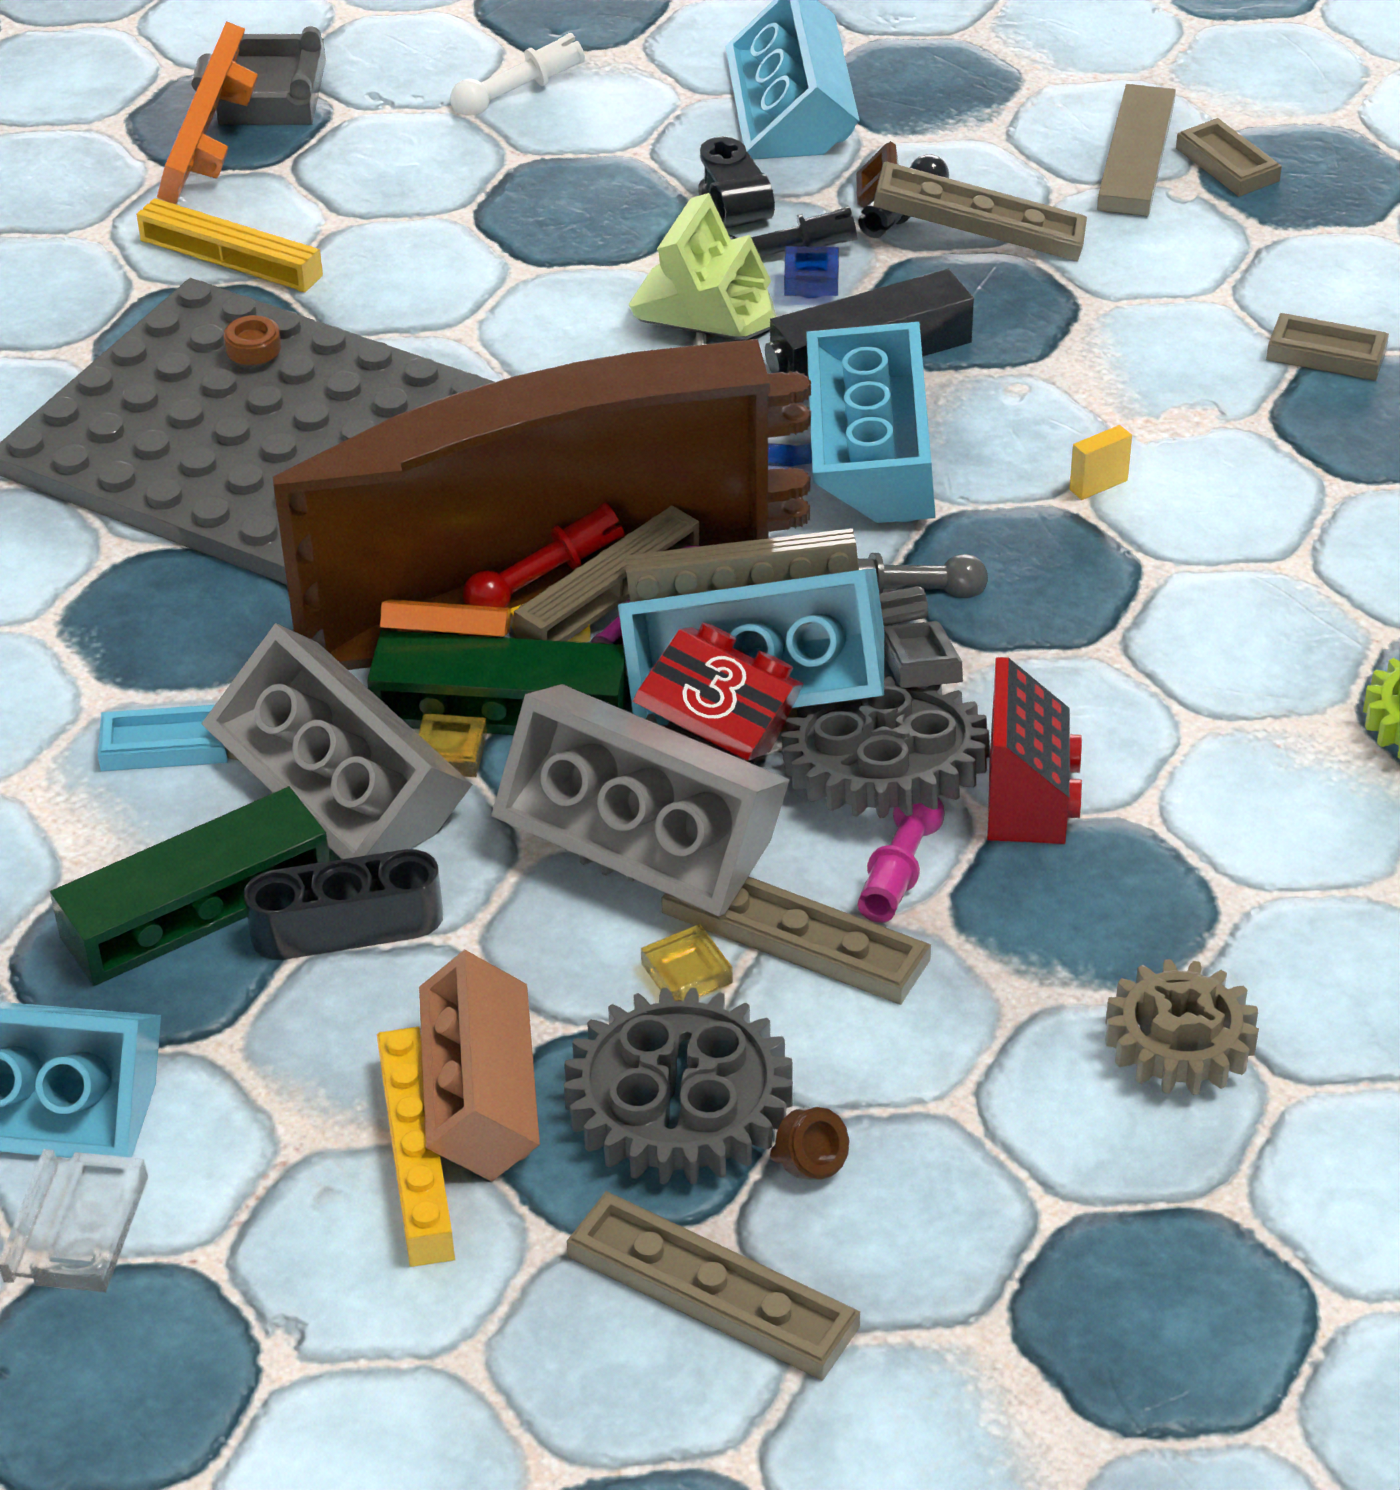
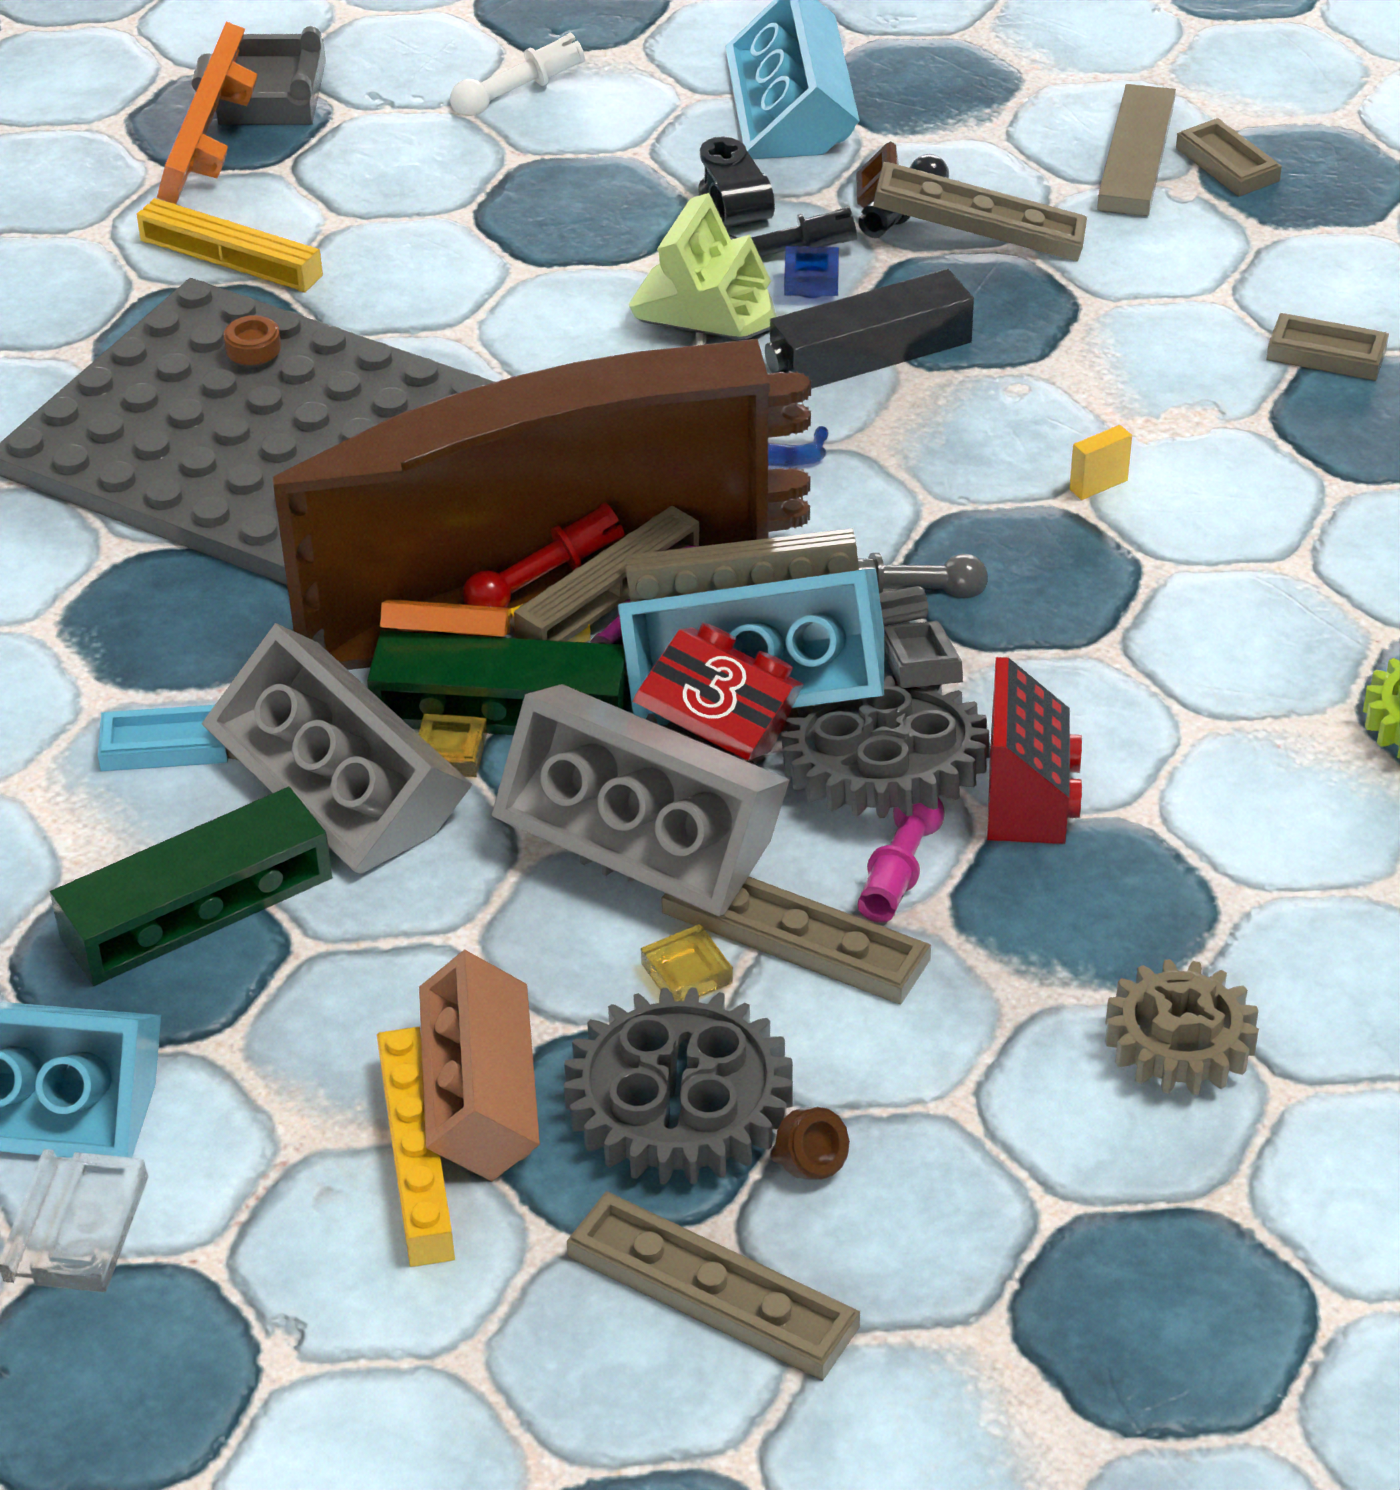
(344, 904): black beam -> none
(871, 420): medium azure slope -> none

